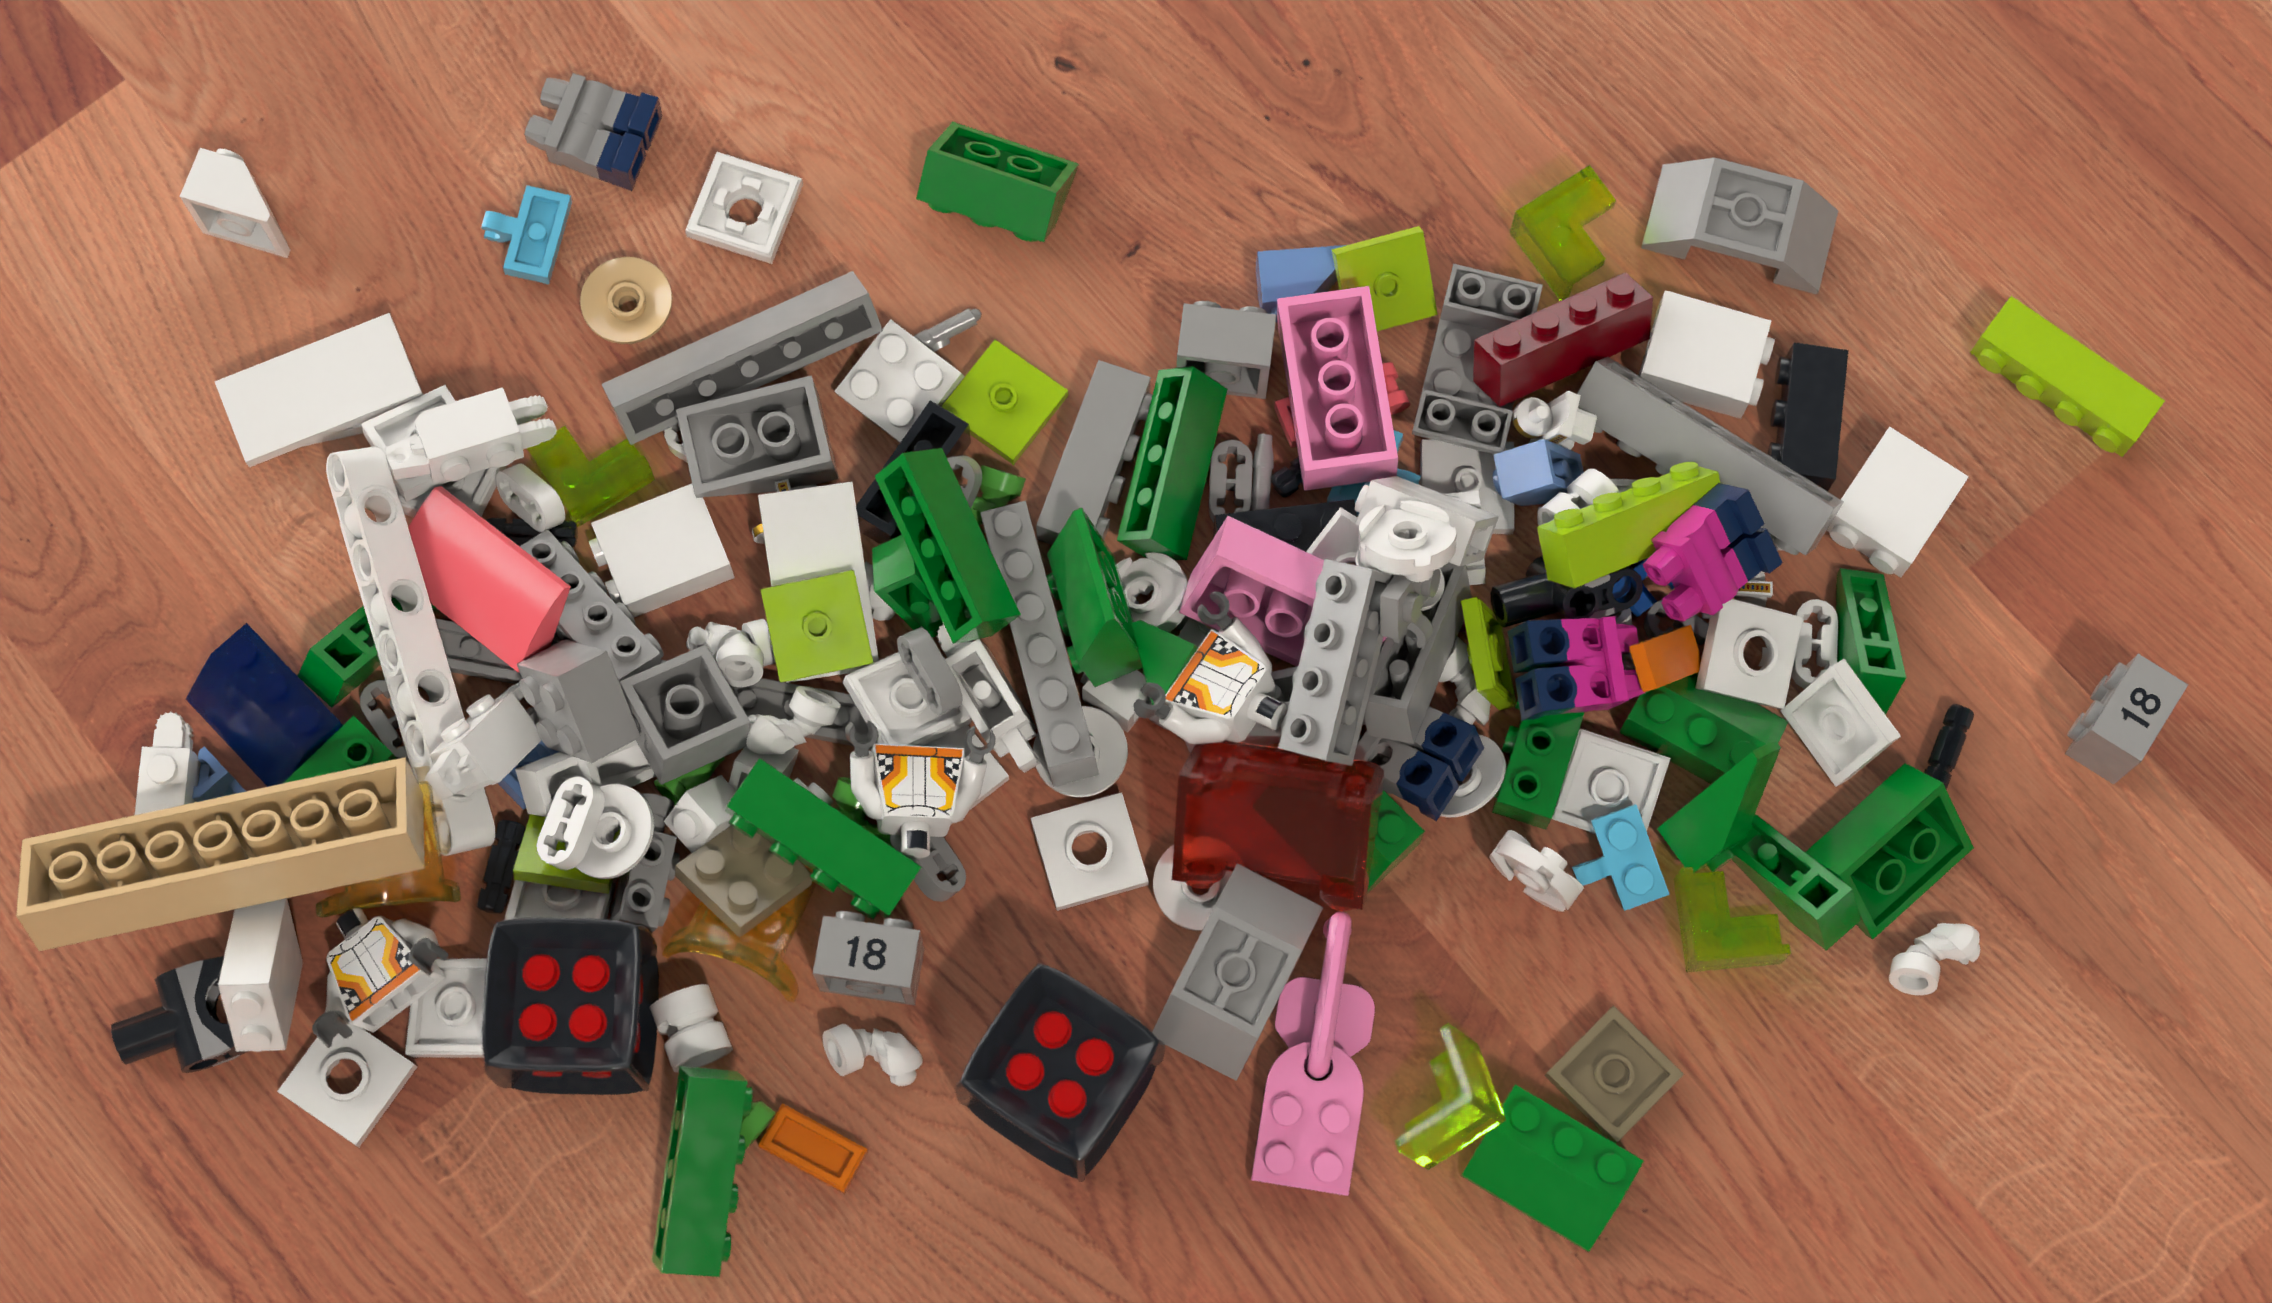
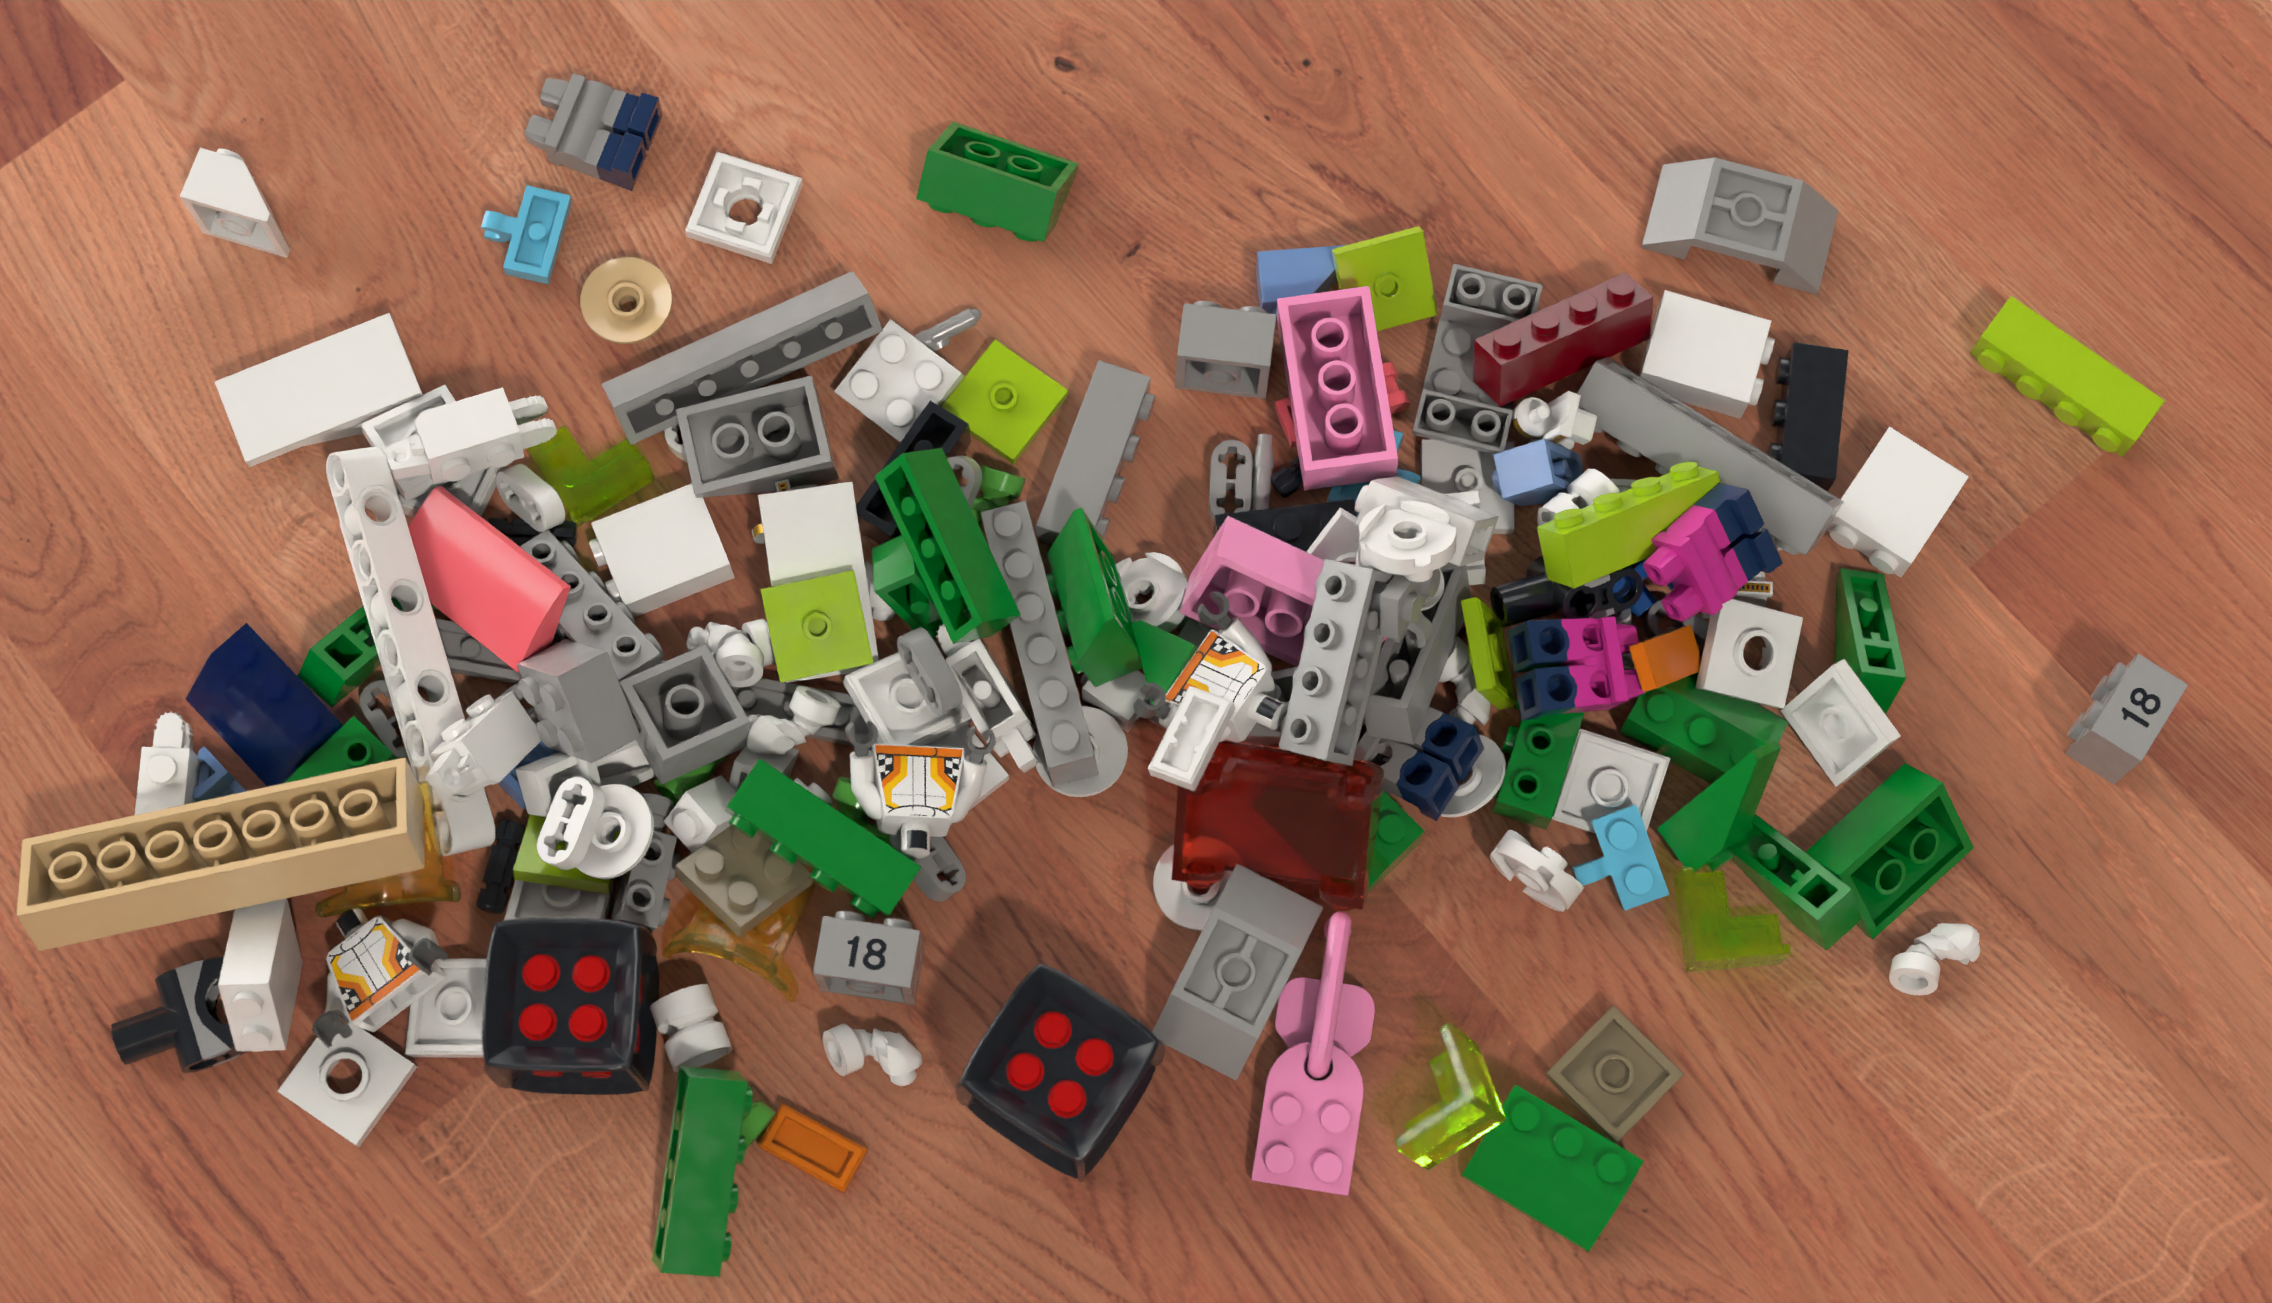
(1079, 883): white piece -> none
(1172, 463): green brick -> none
(1191, 738): none -> white plate
(1553, 234): clear neon green panel -> none
(1824, 645): white beam -> none
(1949, 743): black axle -> none

